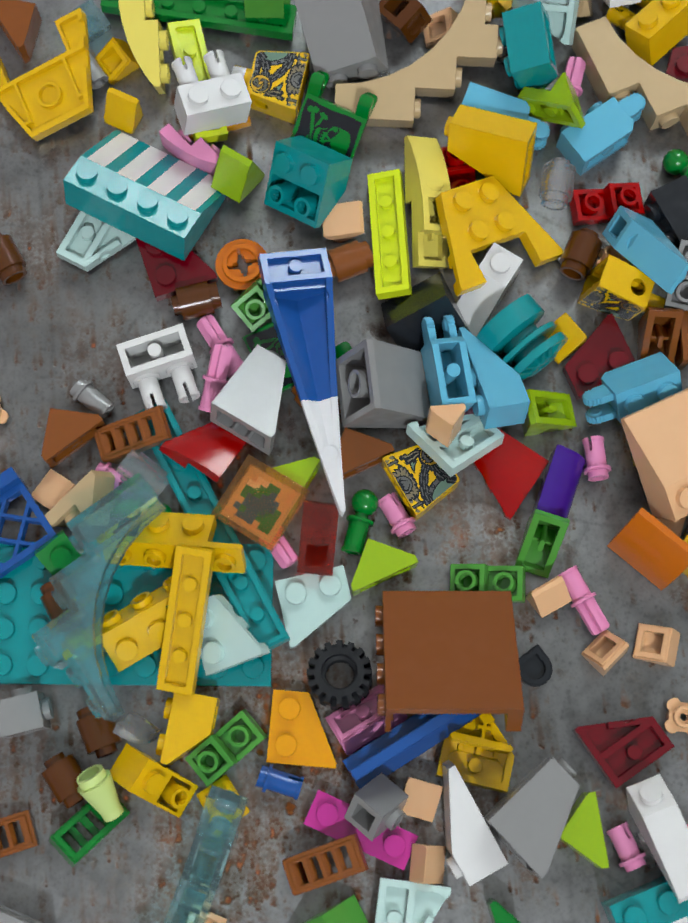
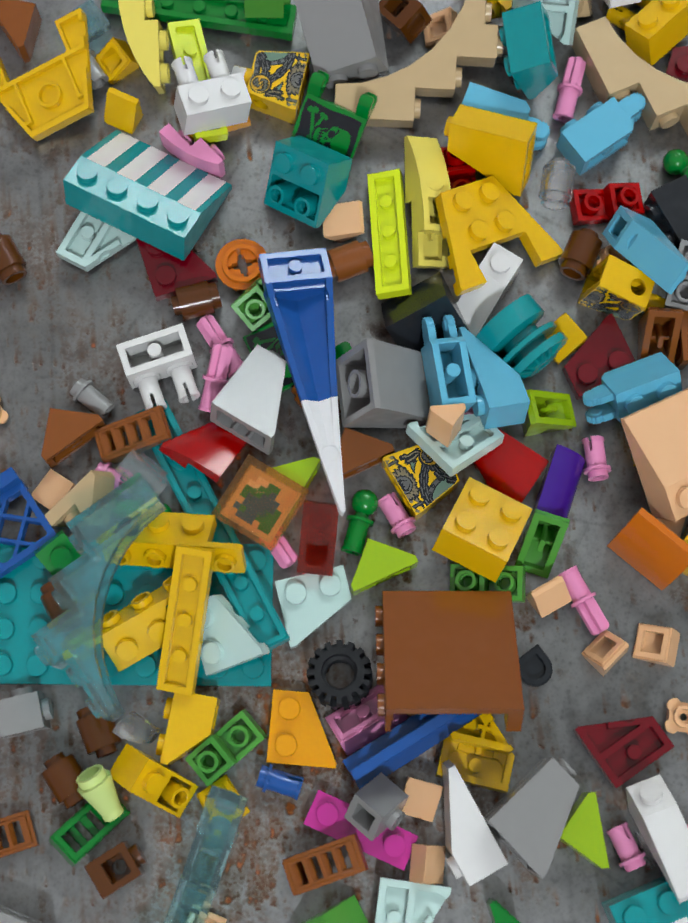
(103, 872): none -> reddish brown brick
(235, 174): lime slope -> none
(482, 529): none -> yellow brick
(555, 106): lime slope -> none

